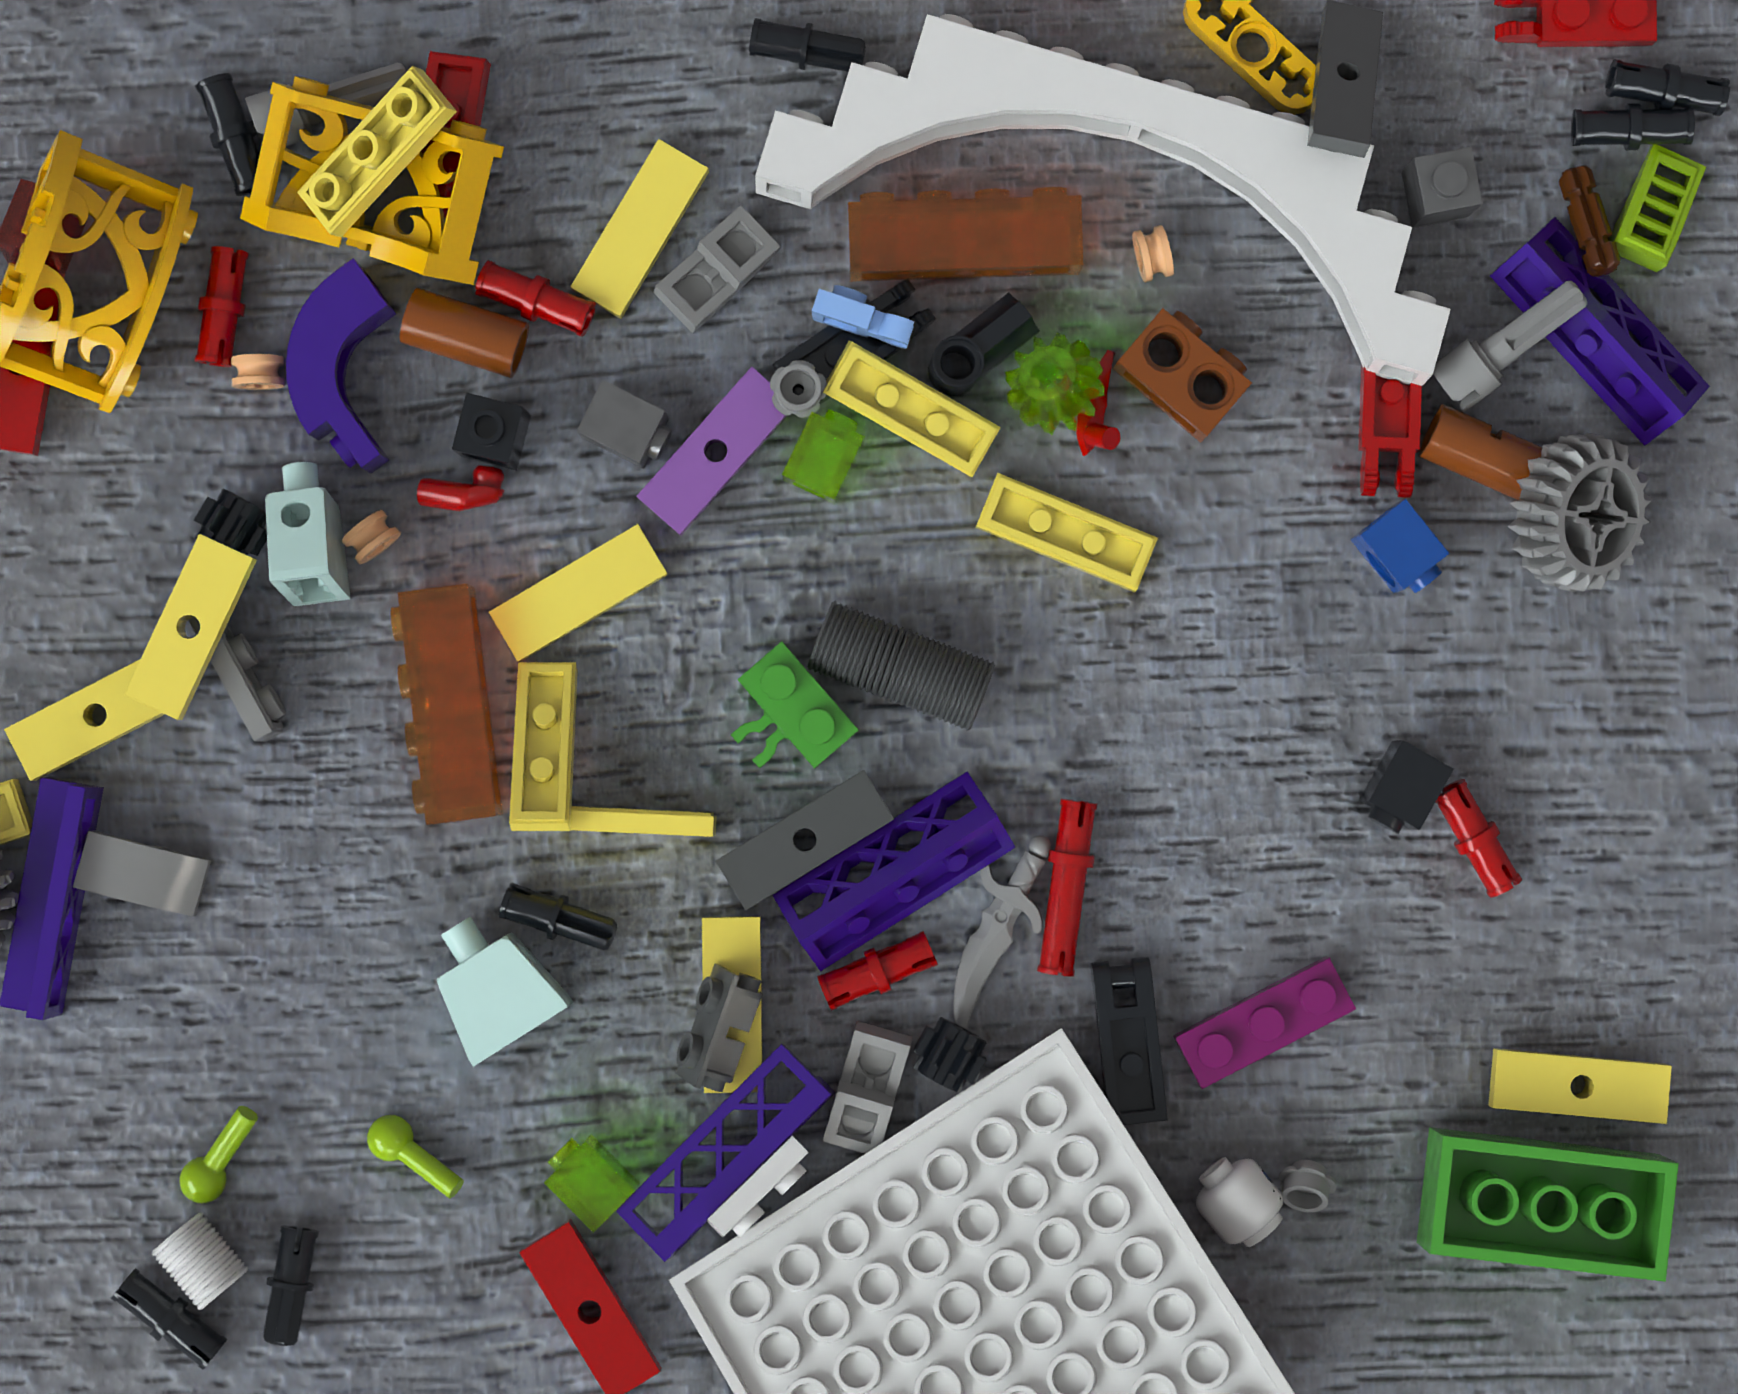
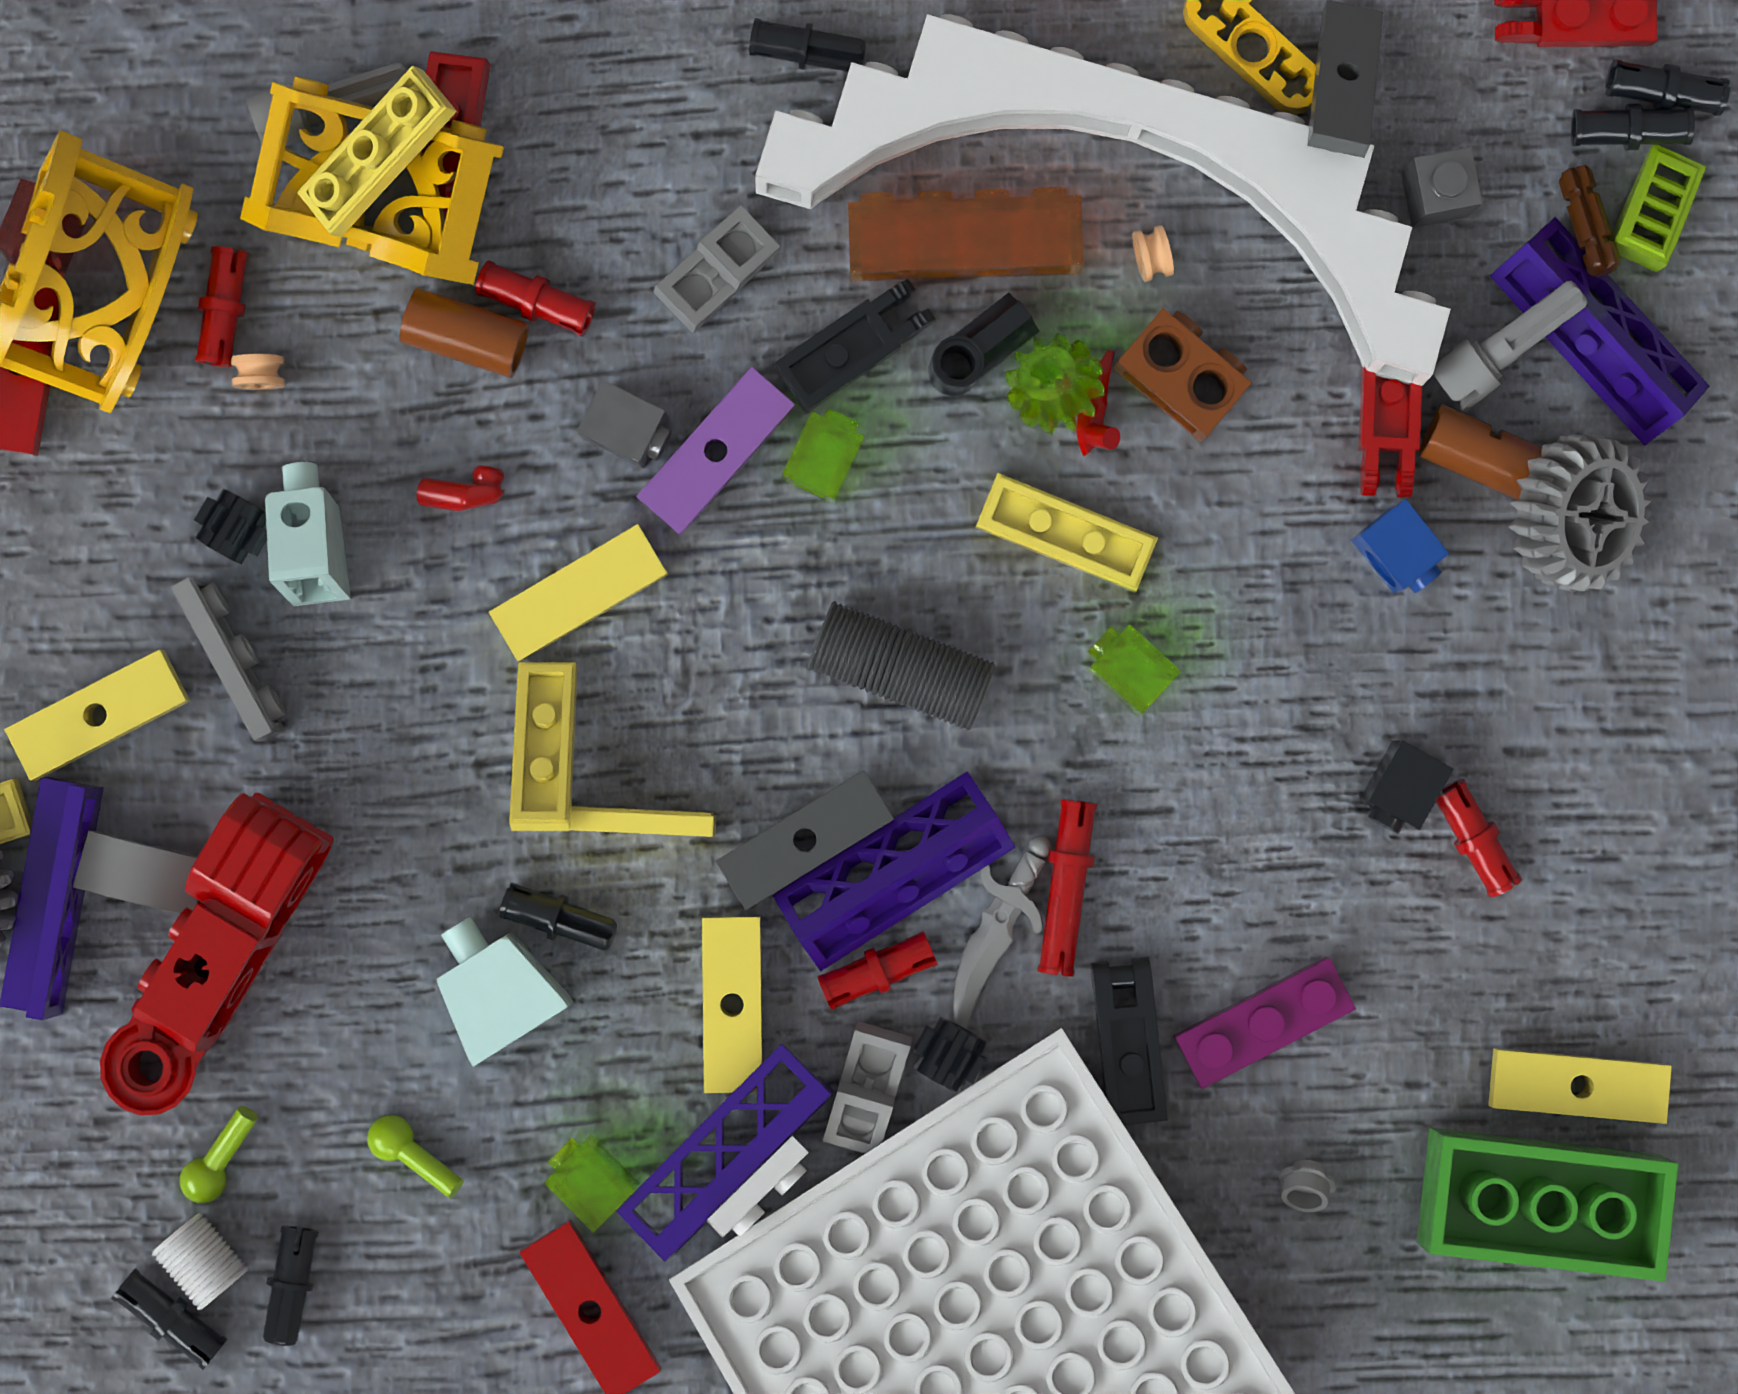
(172, 660): light yellow tile -> none
(231, 130): black pin -> none
(249, 888): none -> red brick
(318, 351): dark purple arch -> none
(371, 537): light nougat bush -> none
(448, 704): clear orange brick -> none
(491, 431): black brick -> none
(639, 228): light yellow tile -> none
(722, 1002): dark grey hinge -> none
(786, 378): light grey plate -> none
(796, 706): bright green brick -> none
(847, 311): light blue plate -> none
(910, 408): light yellow tile -> none
(1131, 668): none -> clear neon green brick
(1239, 1201): white head -> none

